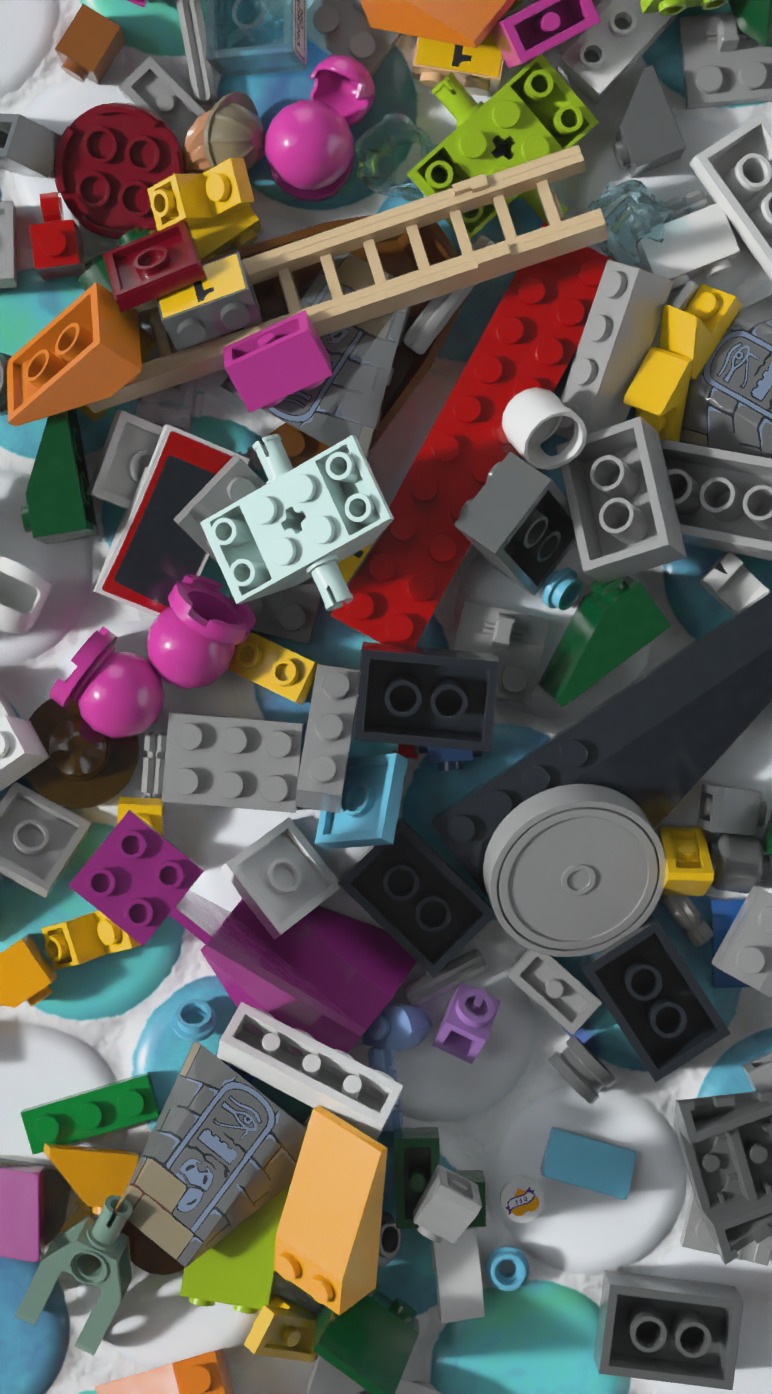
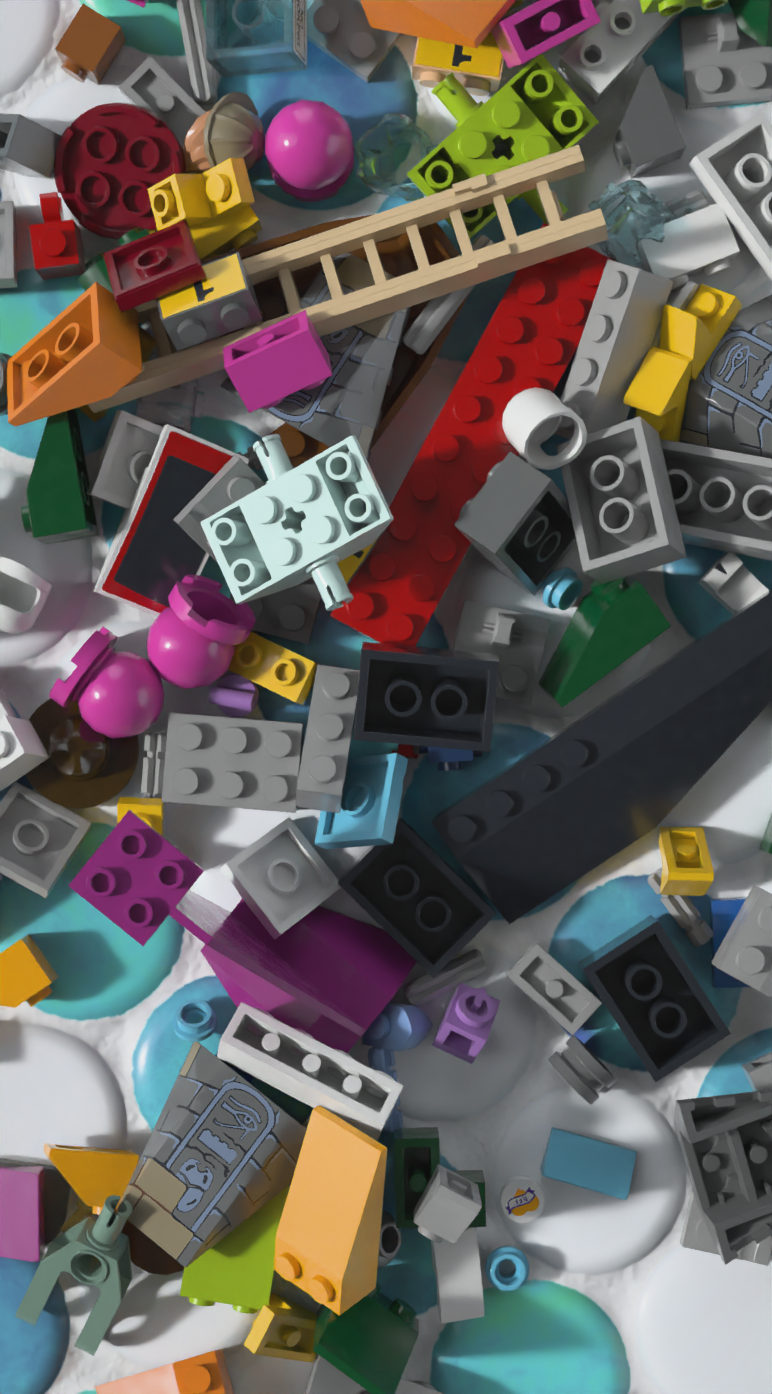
(84, 939): yellow slope -> none
(91, 1112): green plate -> none
(234, 695): none -> medium lavender plate
(344, 86): dark pink hair -> none
(574, 870): light grey brick -> none
(668, 1330): dark grey brick -> none
(731, 809): dark grey slope -> none
(737, 862): dark grey head -> none

